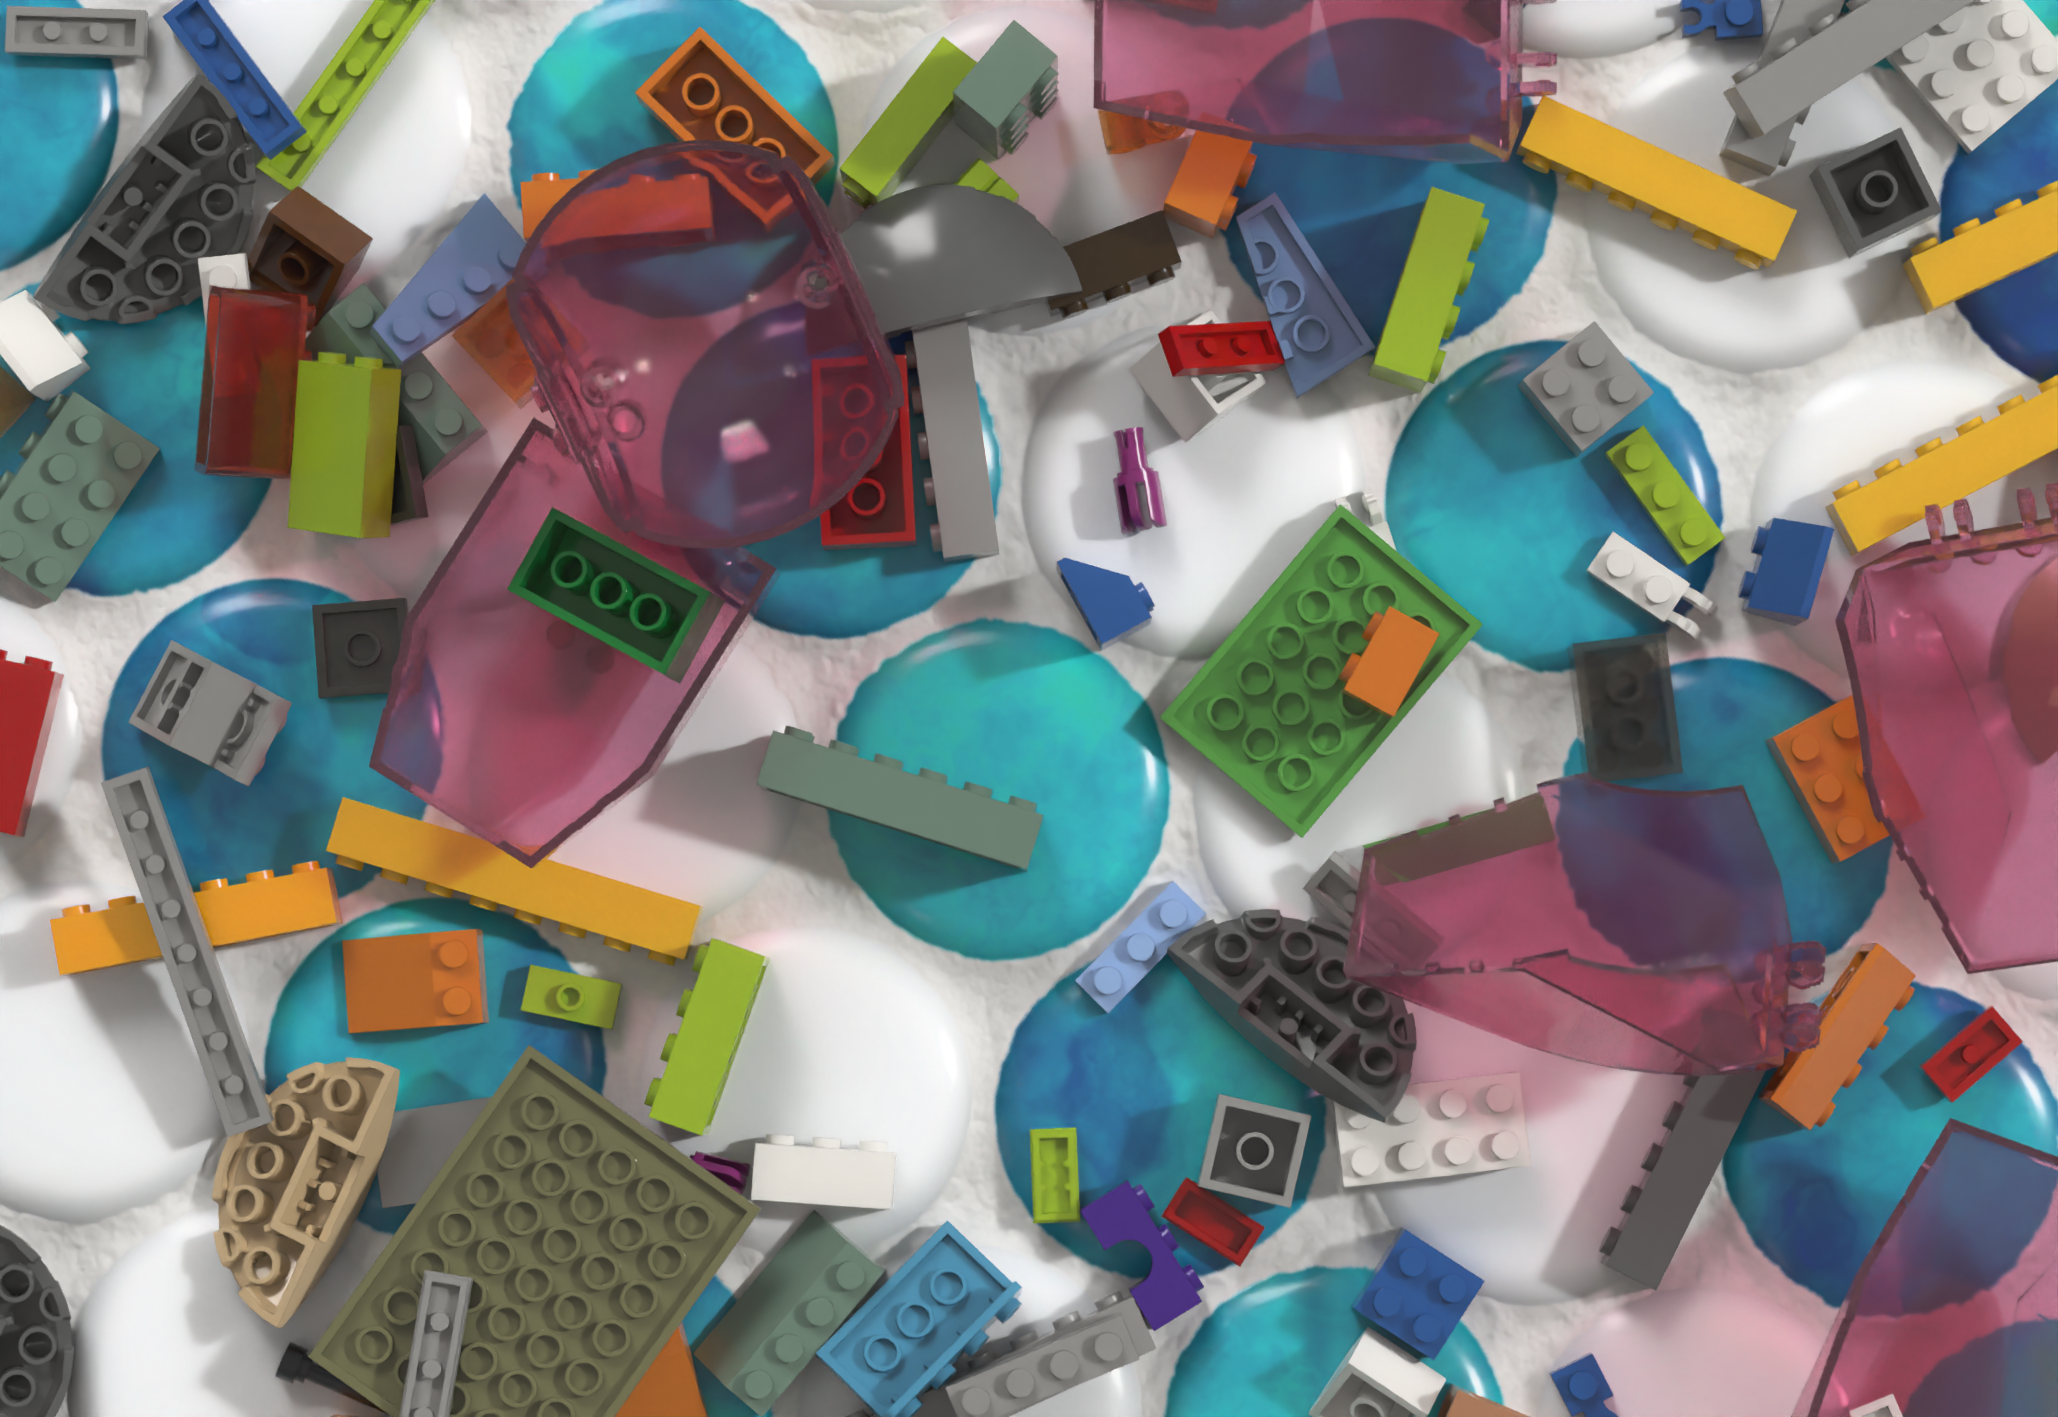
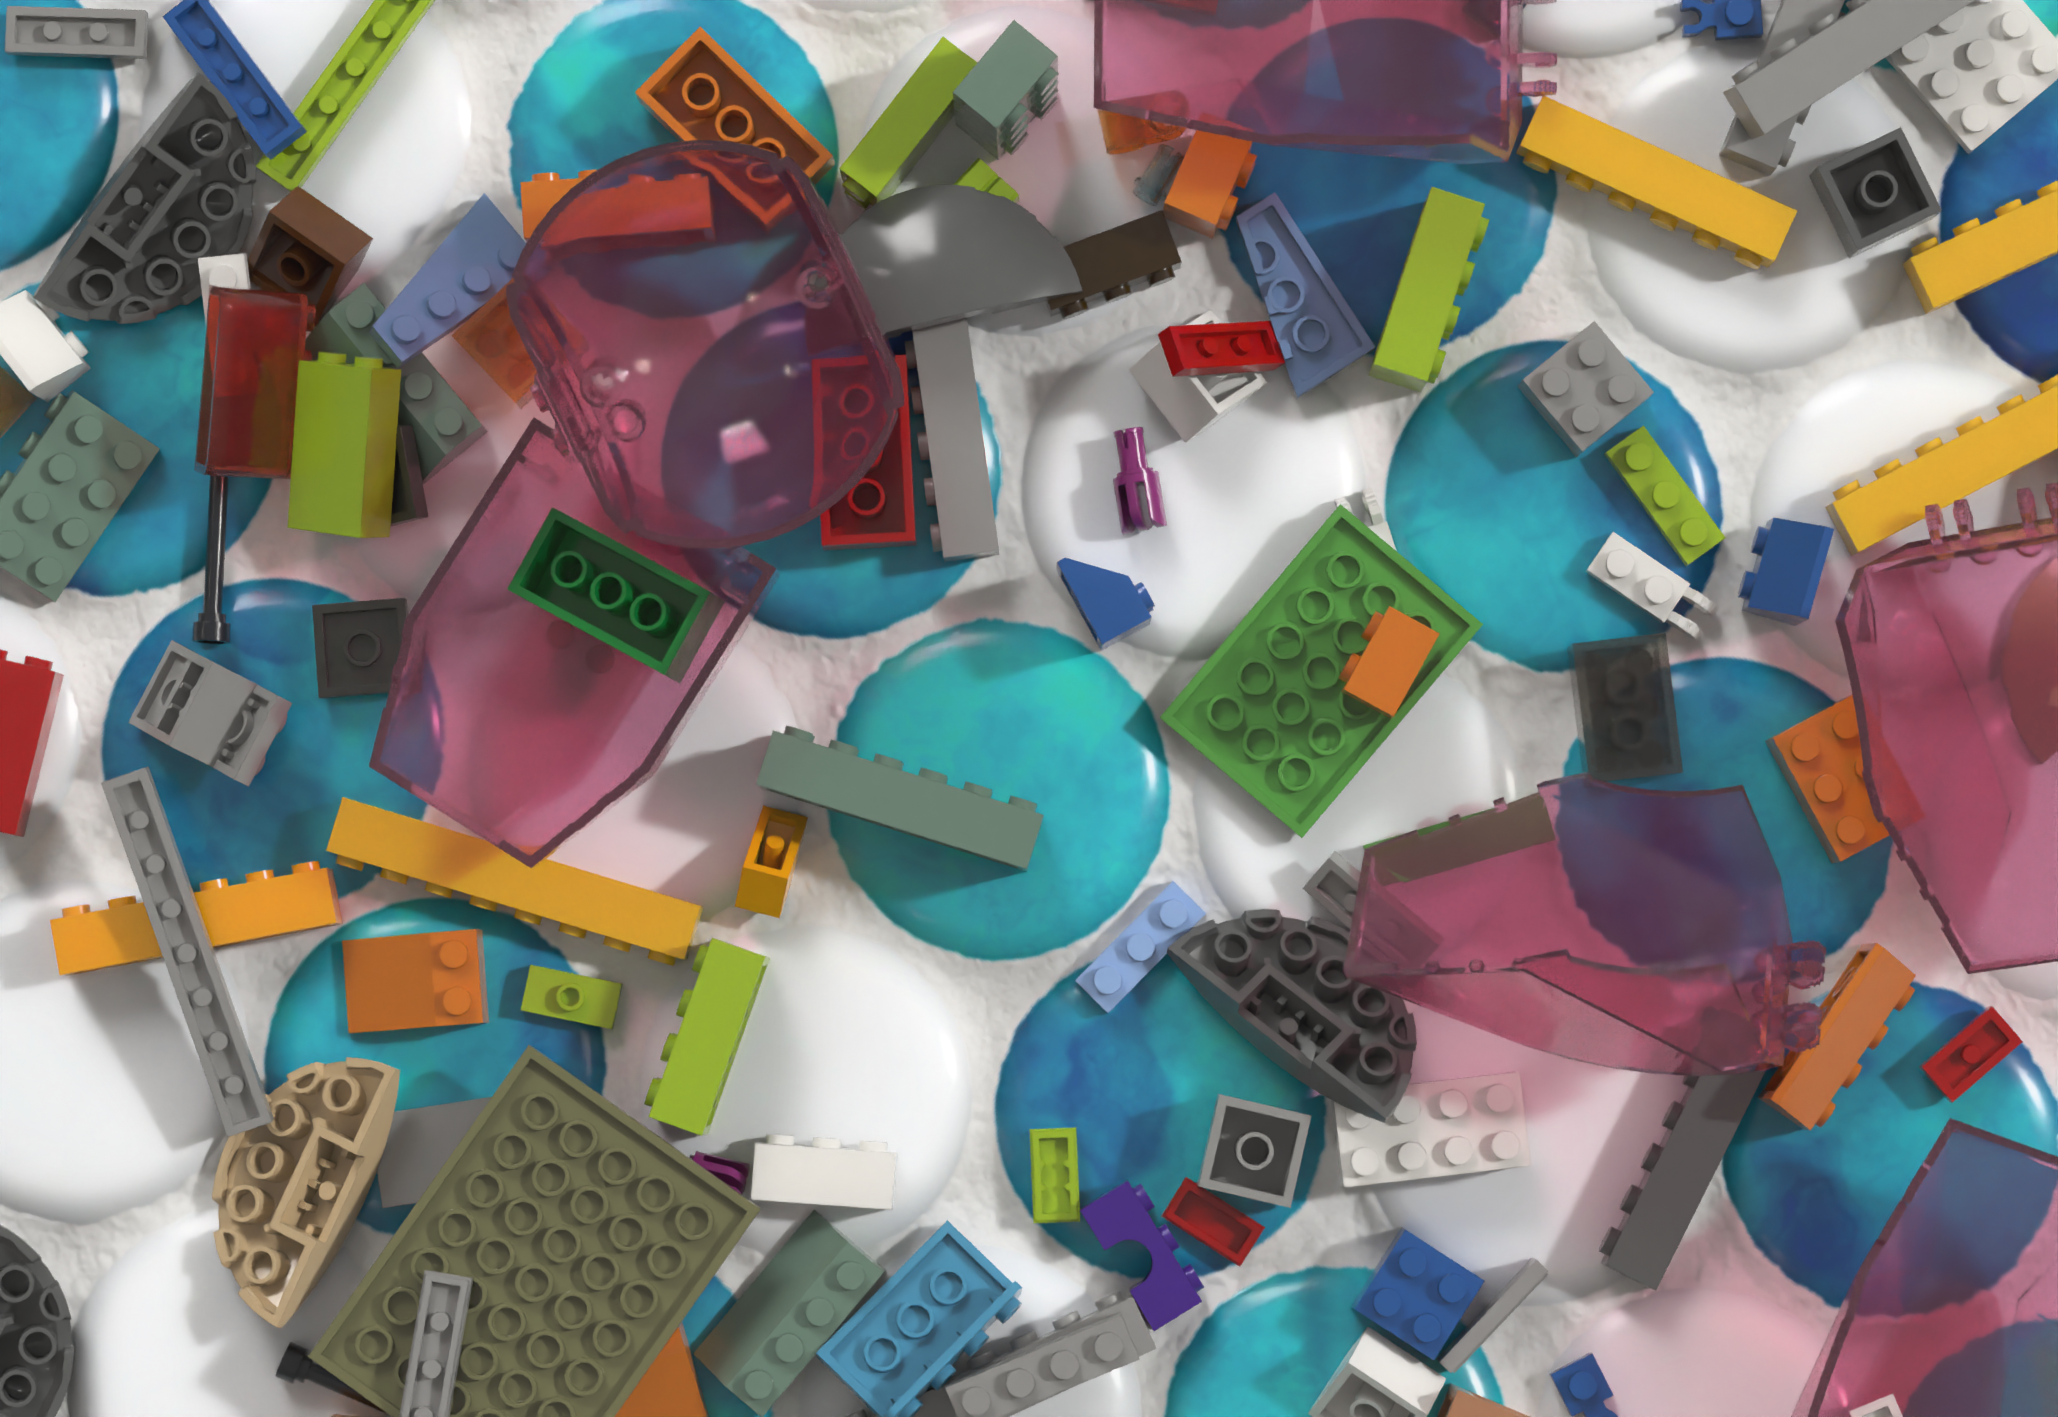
(212, 623): none -> black piece
(770, 862): none -> light orange slope
(1158, 176): none -> clear light blue pin
(1492, 1315): none -> light grey tile

